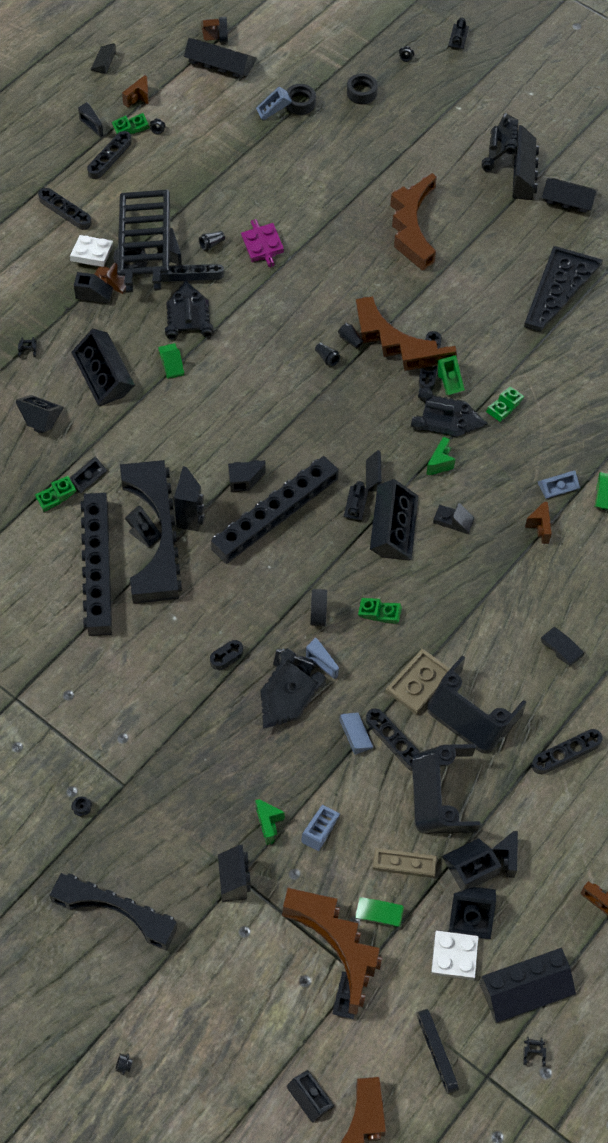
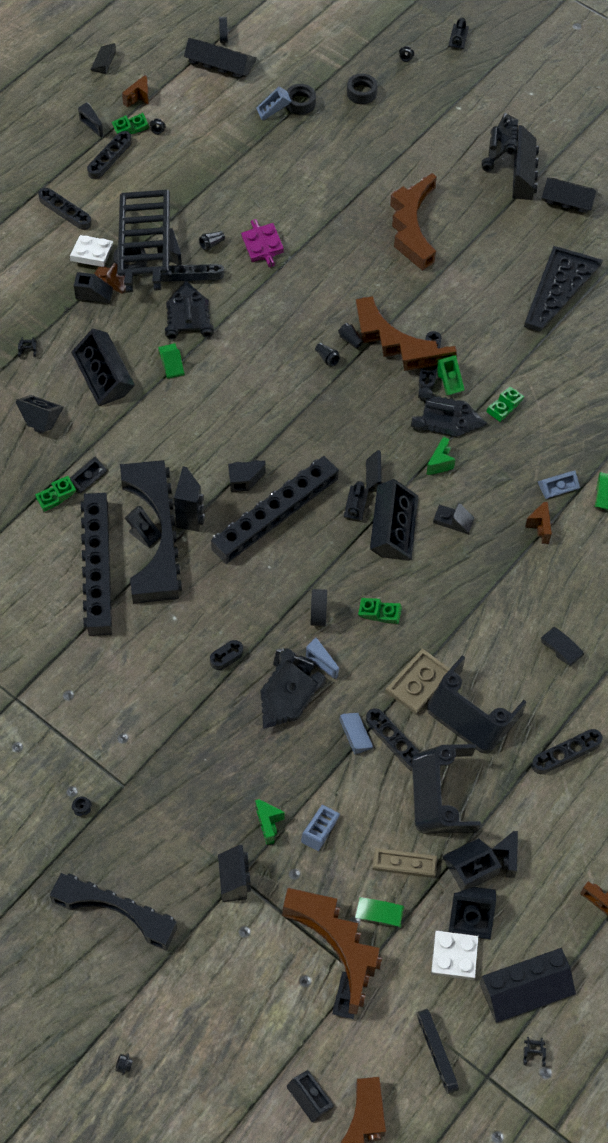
(210, 29): reddish brown slope -> none

